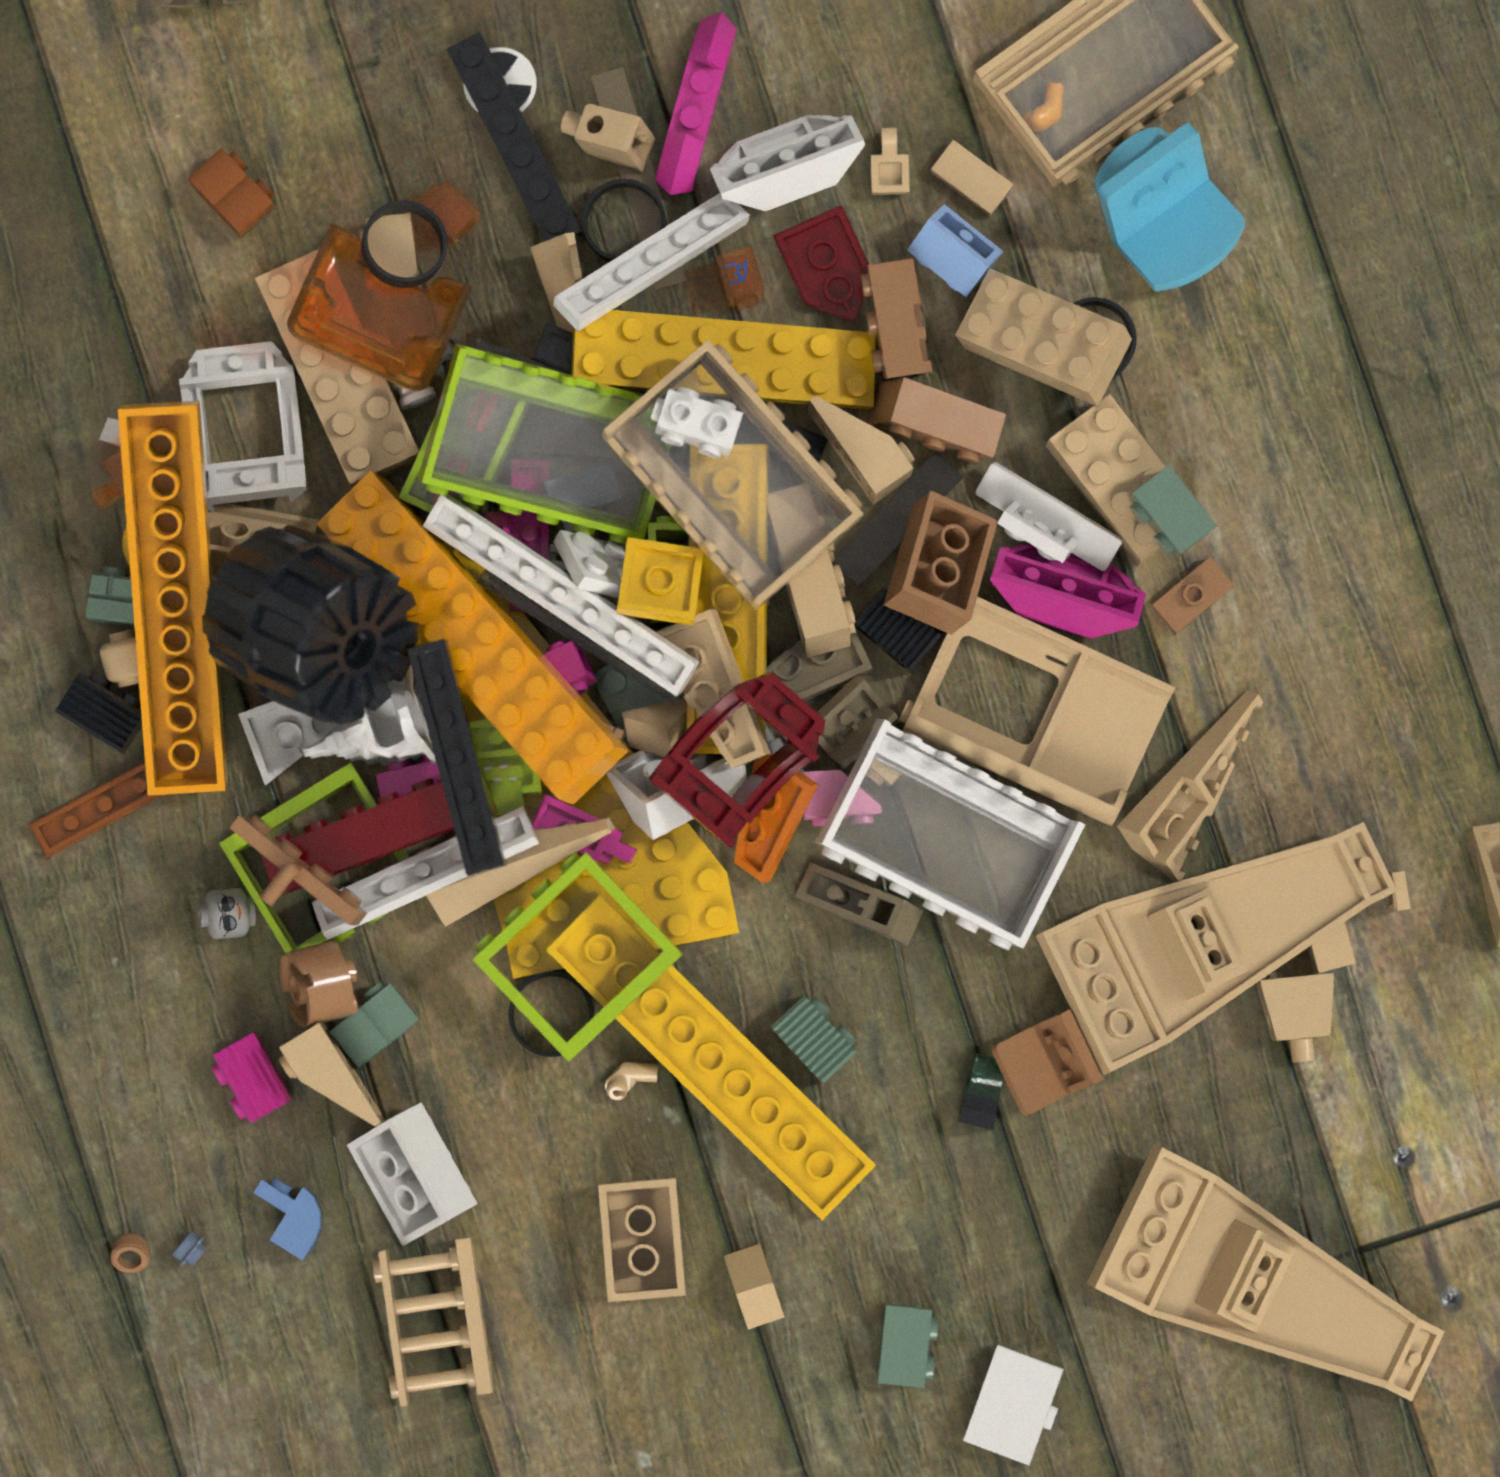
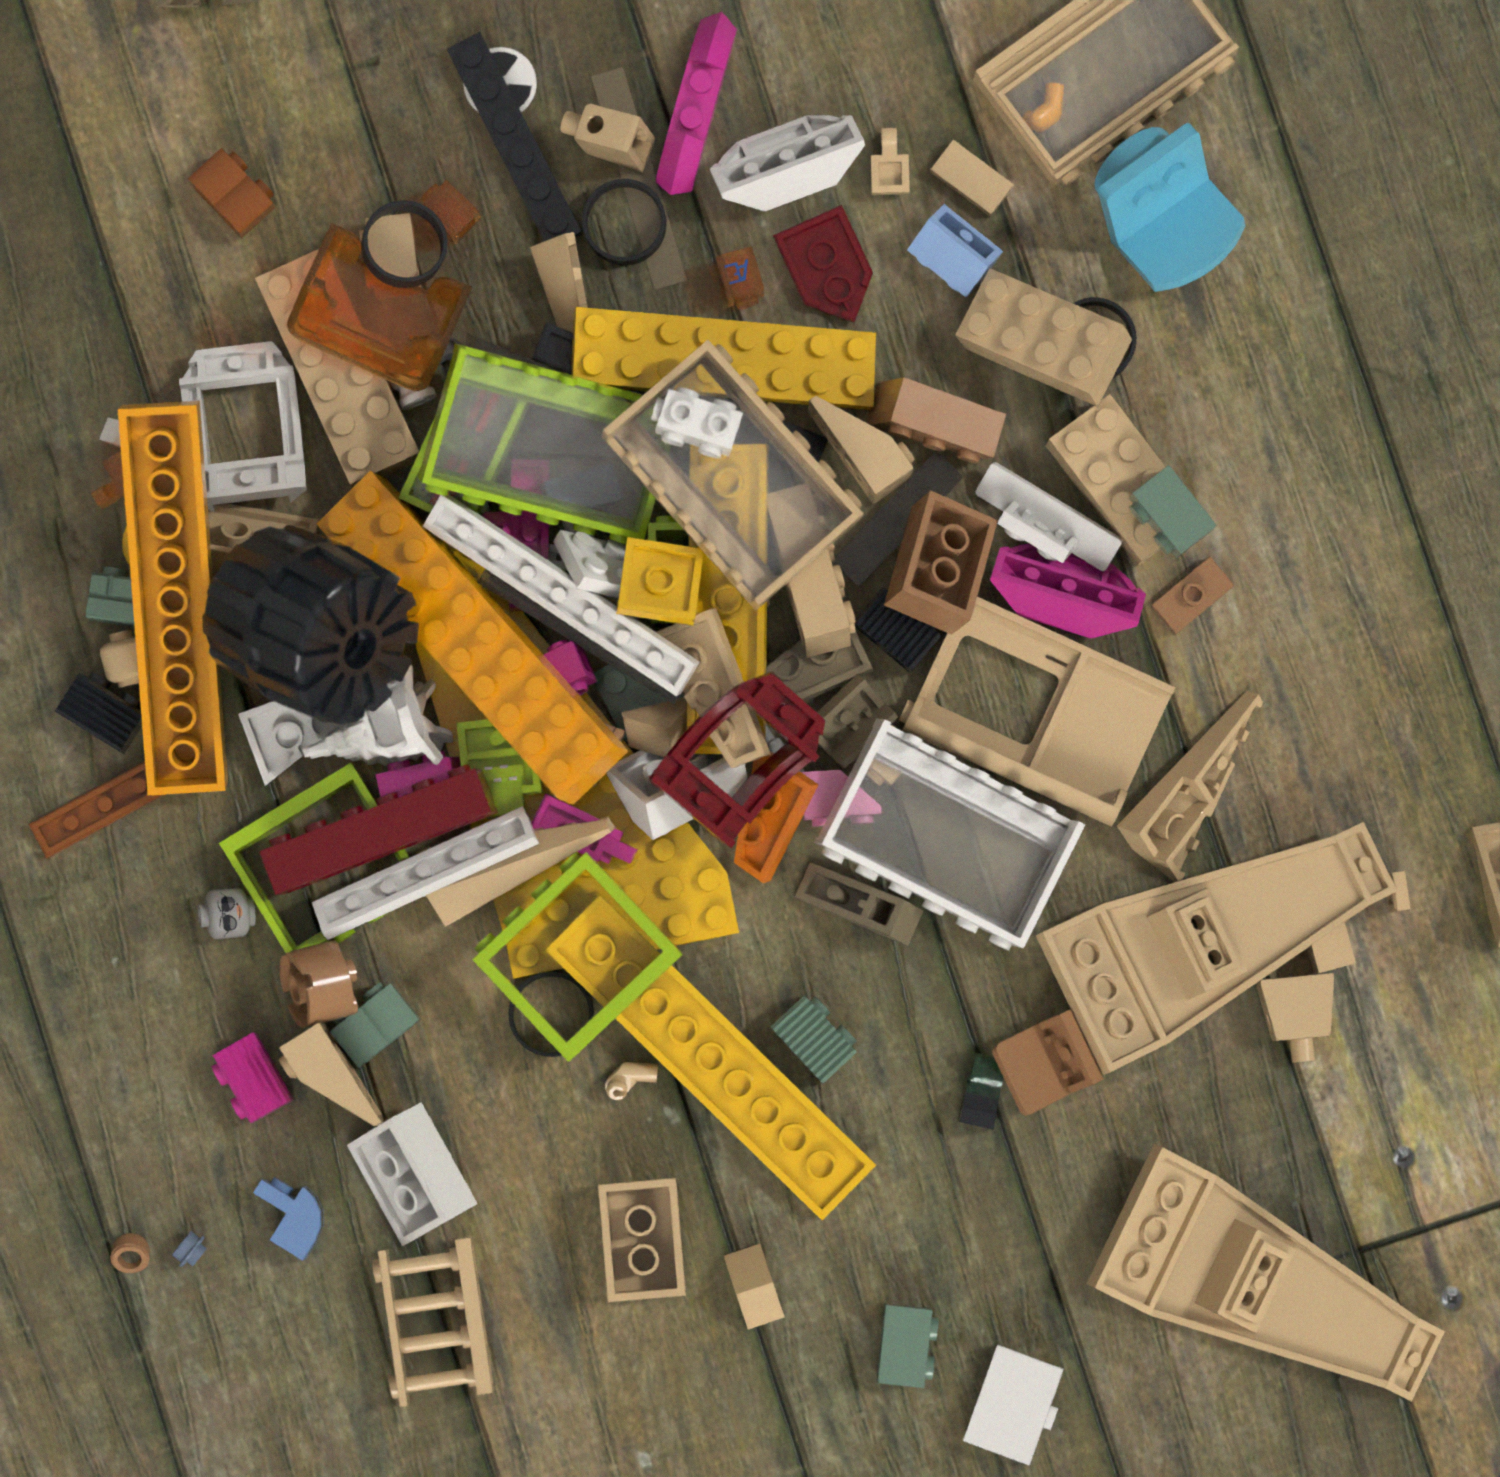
(286, 858): medium nougat plate -> none
(456, 757): black plate -> none
(650, 261): white plate -> none
(895, 319): medium nougat wedge -> none

